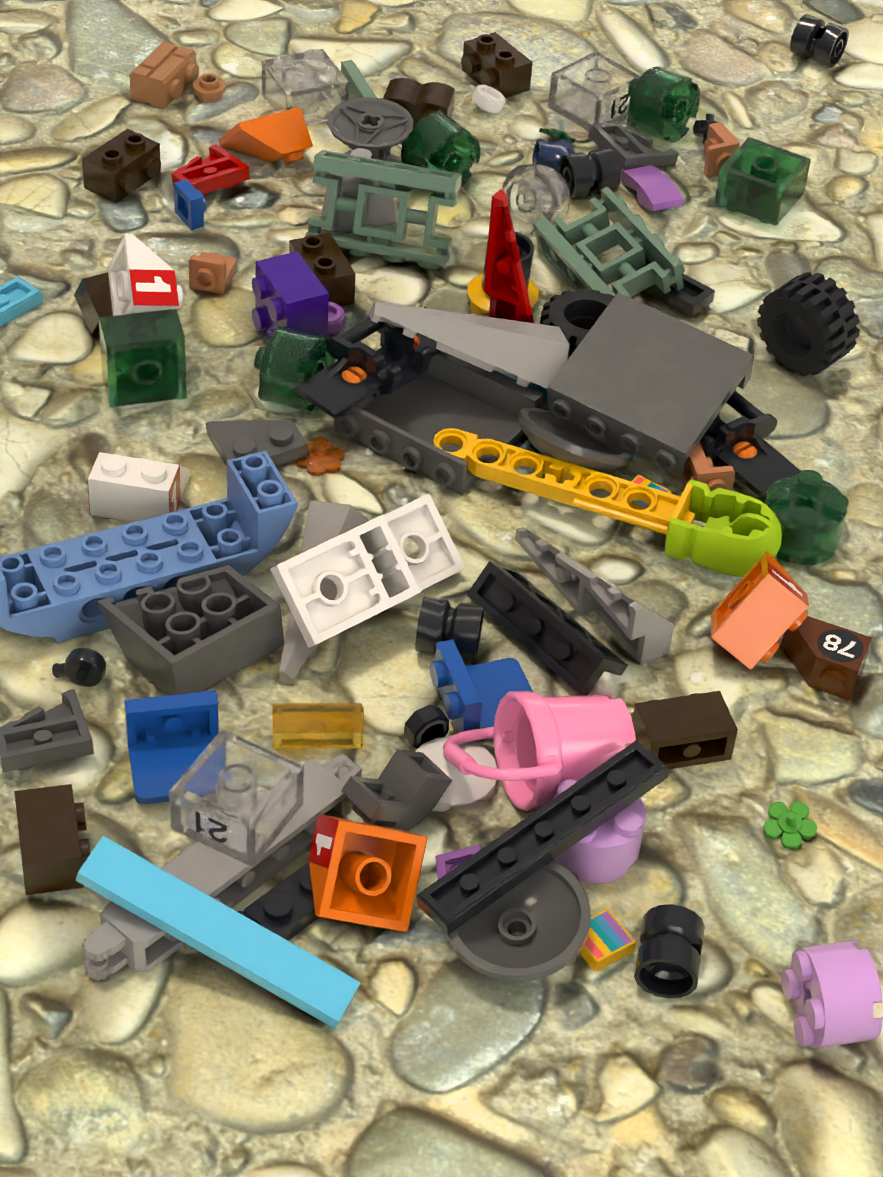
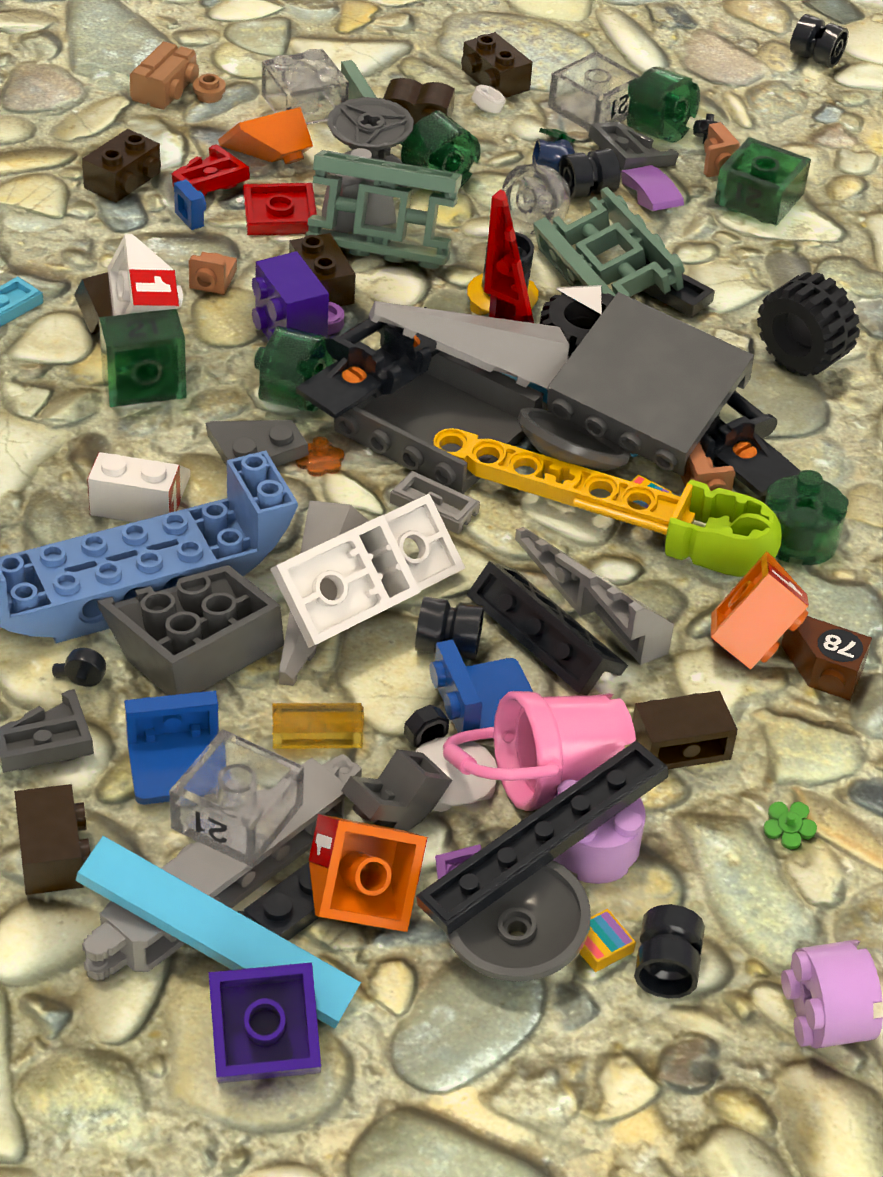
(264, 1022): none -> dark purple brick
(278, 208): none -> red tile
(445, 499): none -> light grey tile
(586, 295): none -> white sticker

